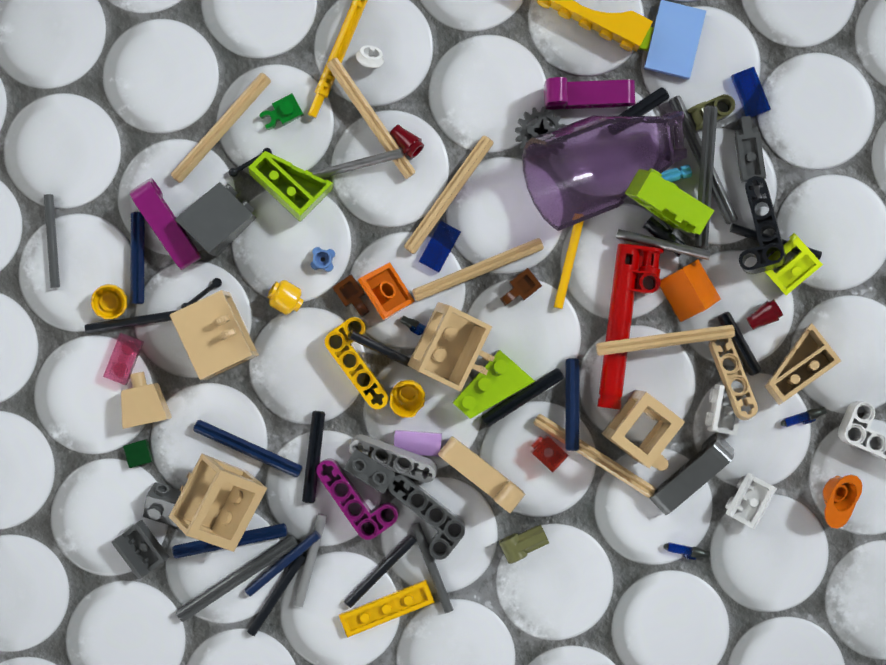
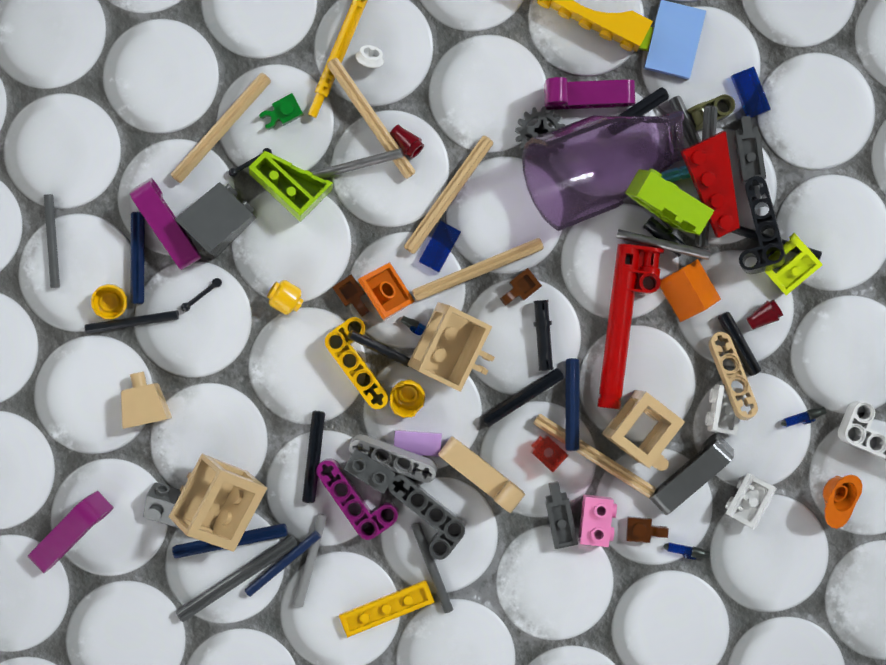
(70, 531): none -> magenta beam
(123, 359): clear pink plate -> none
(138, 453): dark green tile -> none
(140, 549): dark grey bracket -> none
(214, 335): tan piece -> none
(247, 448): dark blue axle -> none
(276, 594): black bar -> none
(318, 253): medium blue plate -> none
(380, 571): black bar -> none
(487, 390): lime wedge -> none
(519, 545): olive piece -> none
(543, 335): none -> black pin
(560, 517): none -> dark grey hinge
(568, 265): yellow bar -> none
(596, 520): none -> bright pink brick
(641, 530): none -> reddish brown plate
(665, 340): tan axle -> none
(712, 177): none -> red wing
(802, 365): tan wedge -> none

